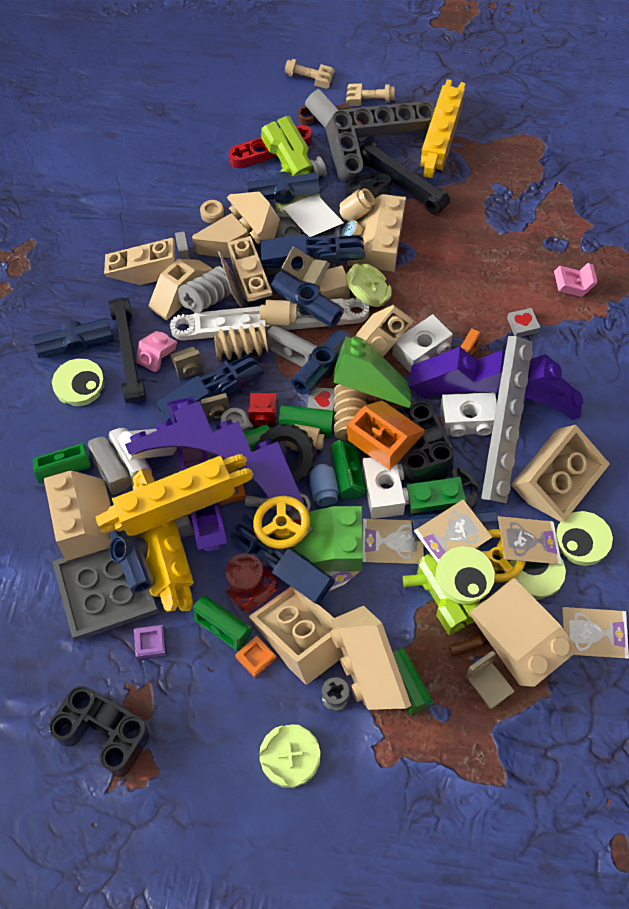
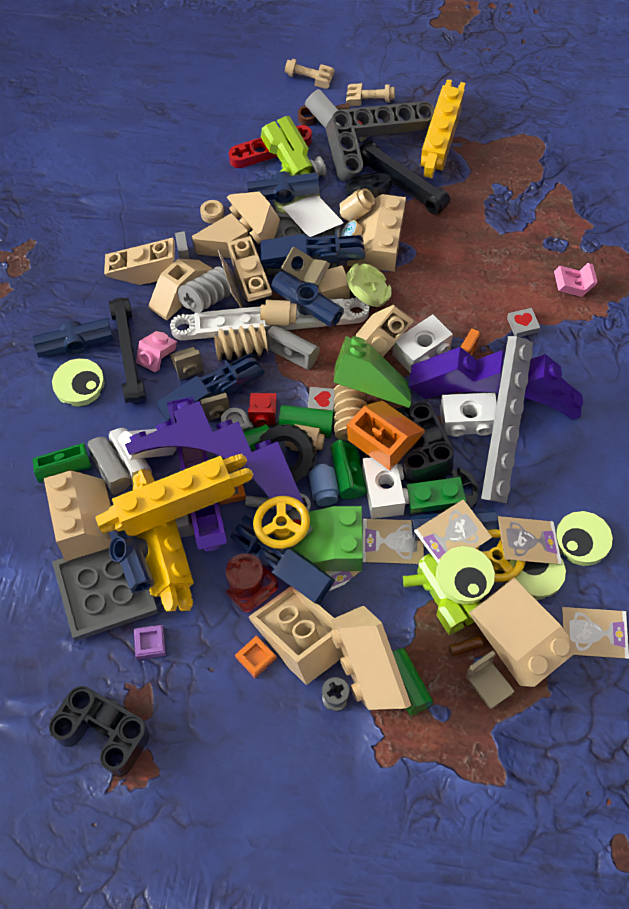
(221, 623): green brick -> none
(290, 756): yellowish green tile -> none
(320, 364): dark blue piece -> none
(561, 473): tan slope -> none

